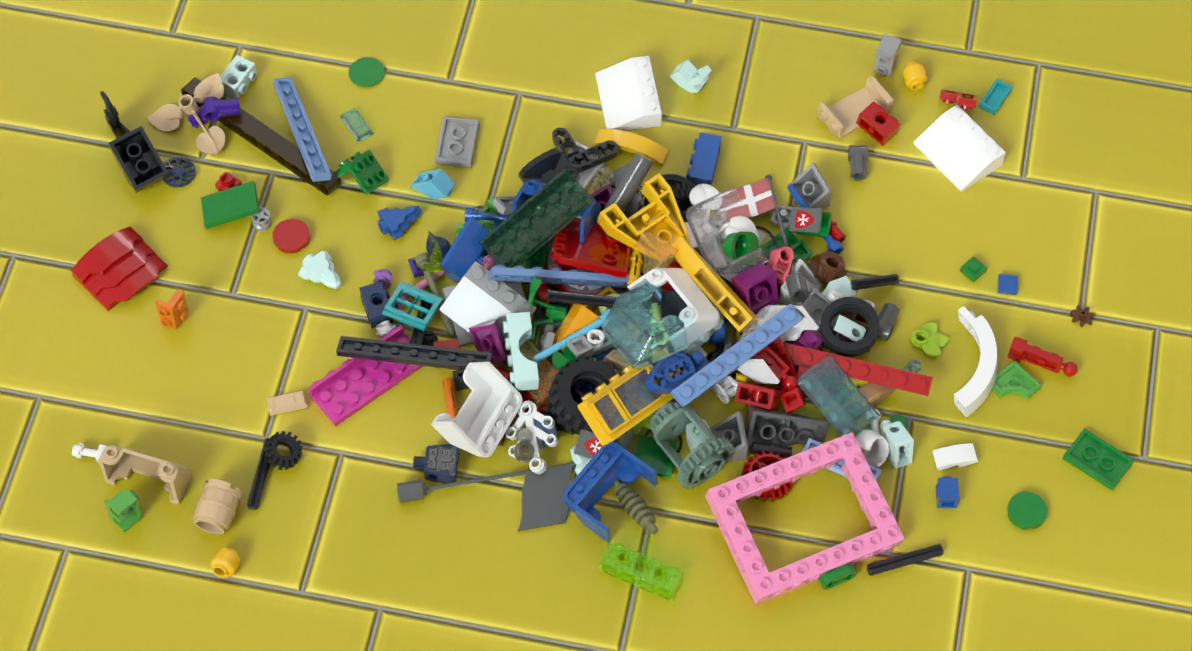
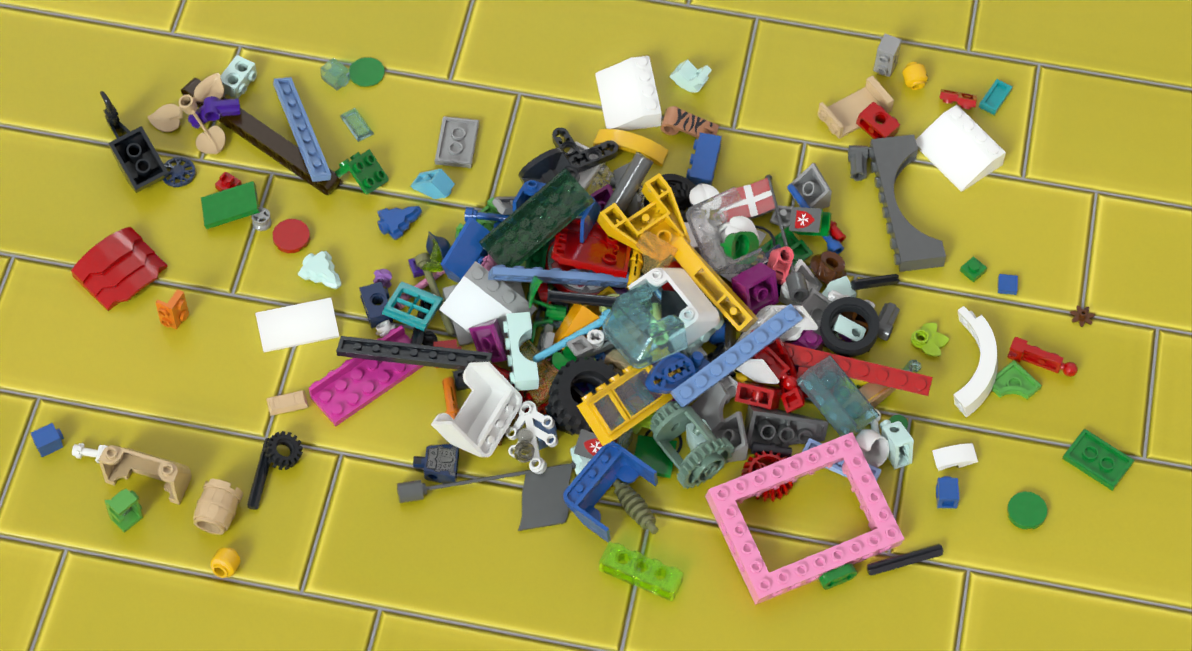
(47, 439): none -> blue brick
(297, 325): none -> white slope
(335, 74): none -> clear light blue brick
(678, 119): none -> nougat door
(711, 406): none -> light grey tile
(911, 247): none -> dark grey arch

